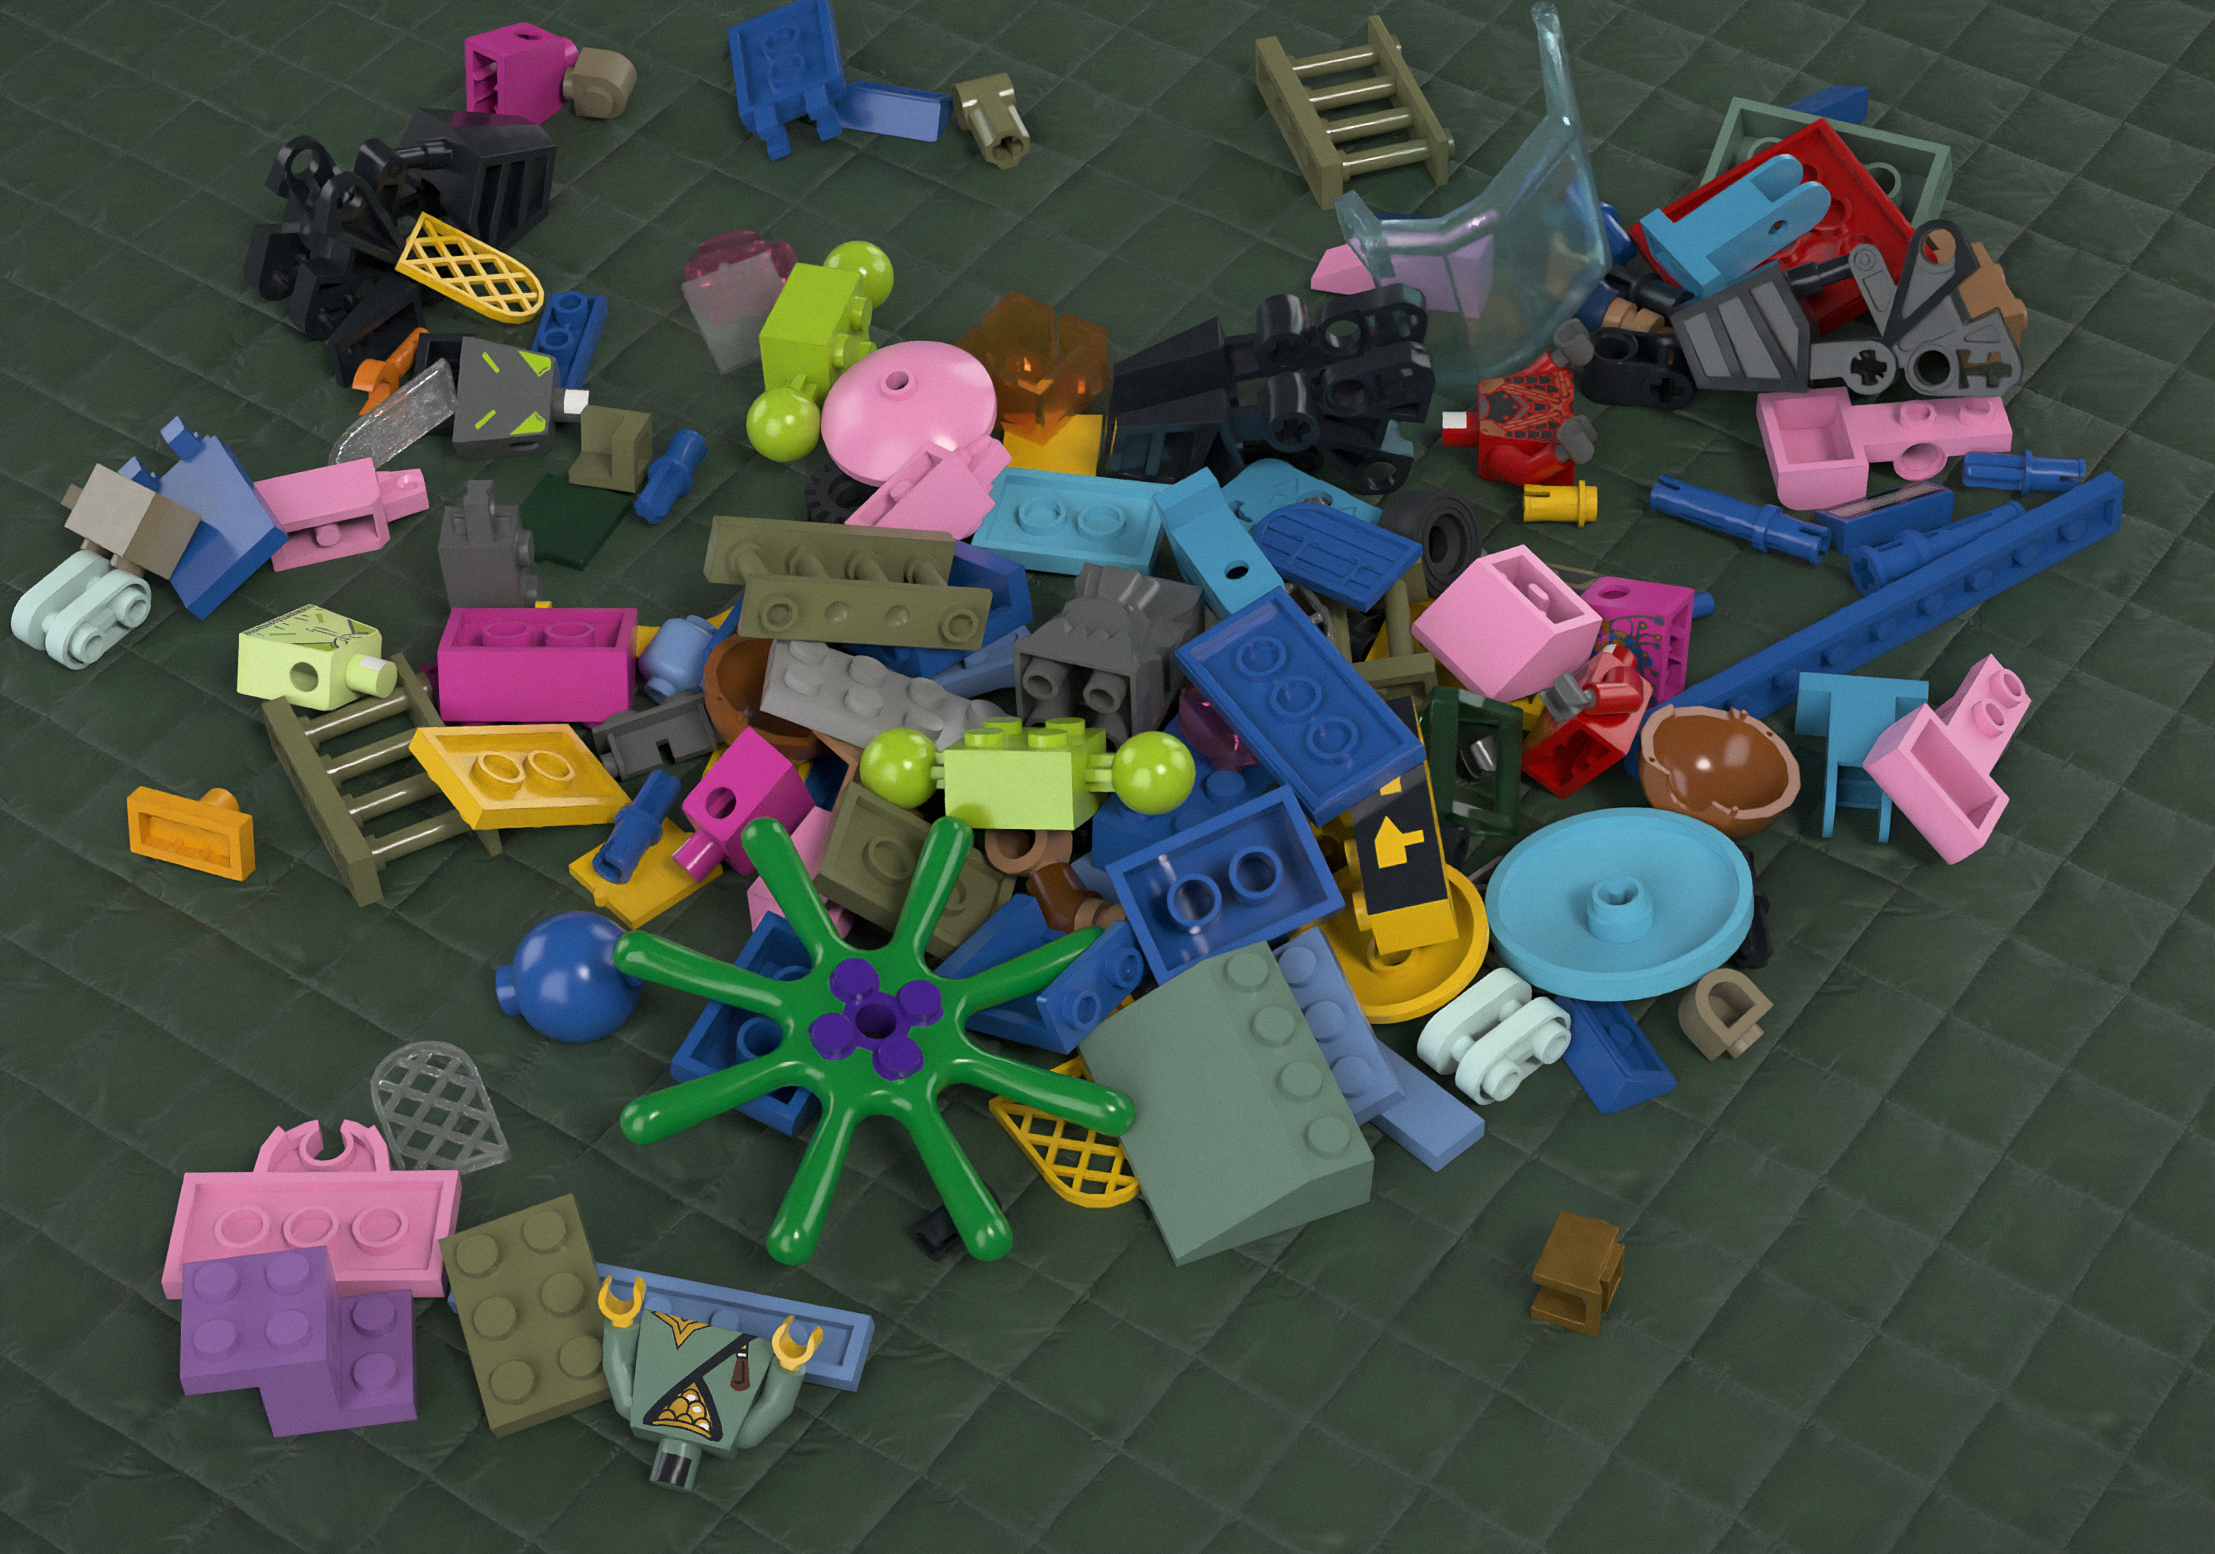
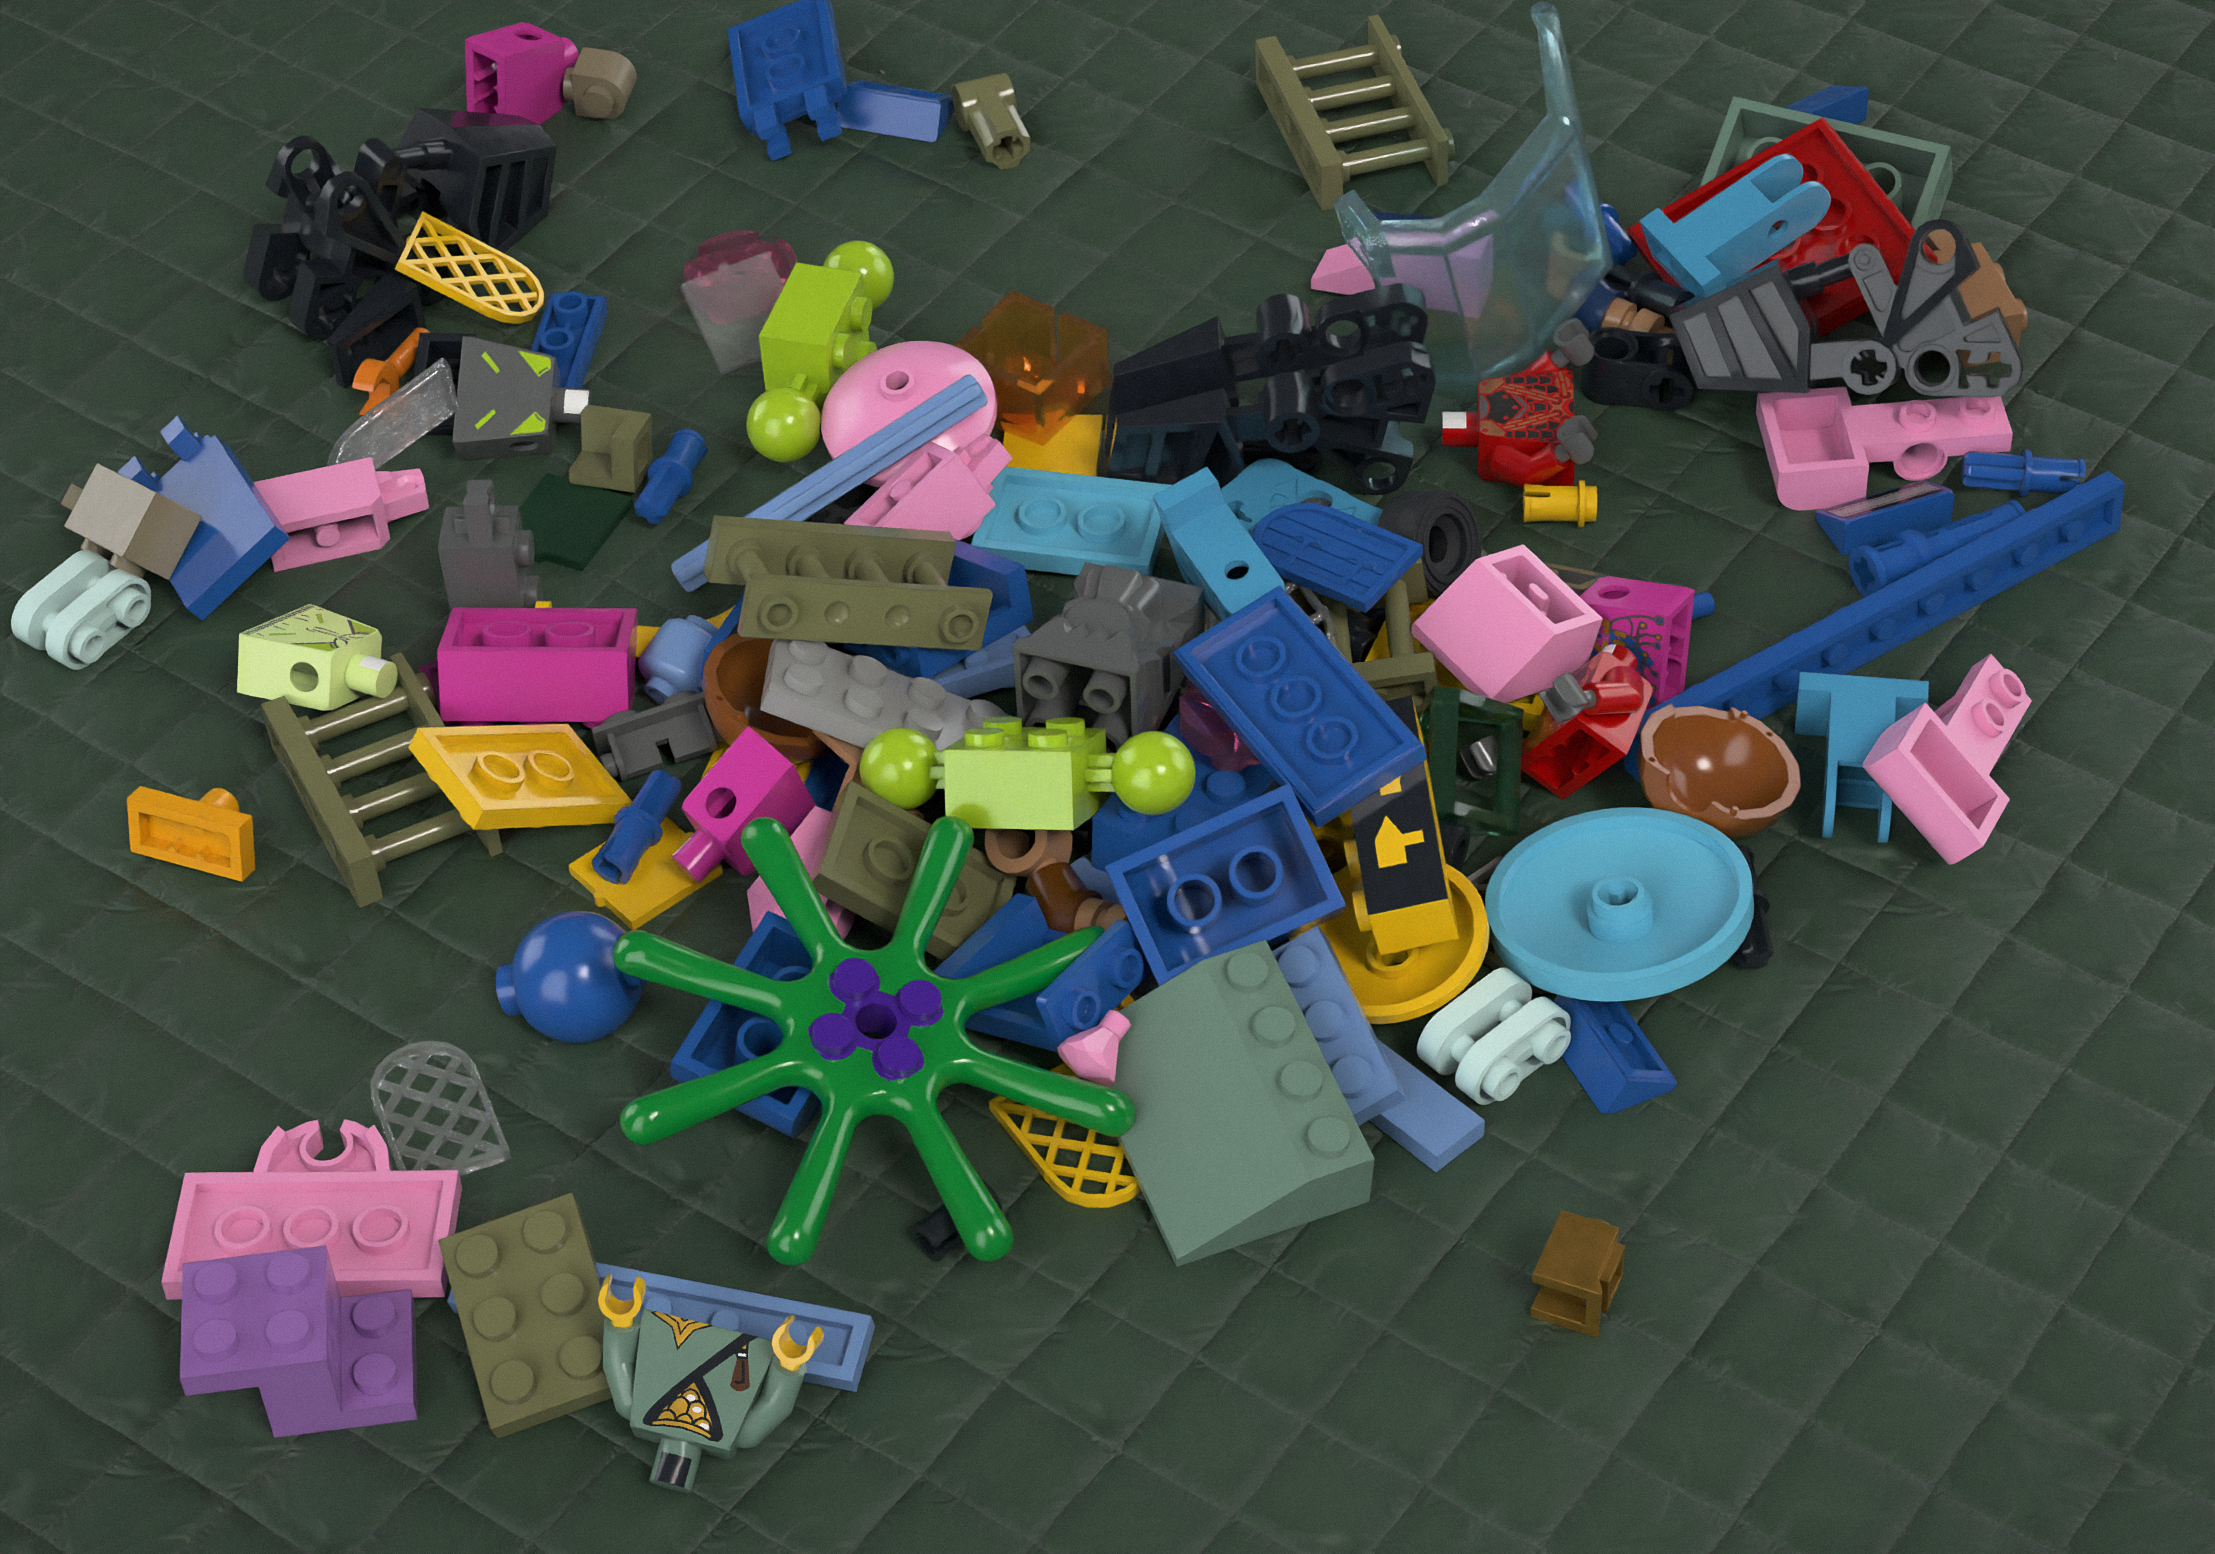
(854, 466): none -> medium blue axle
(1095, 1051): none -> bright pink rock
(1723, 1013): dark tan plate -> none
(1760, 525): blue pin -> none

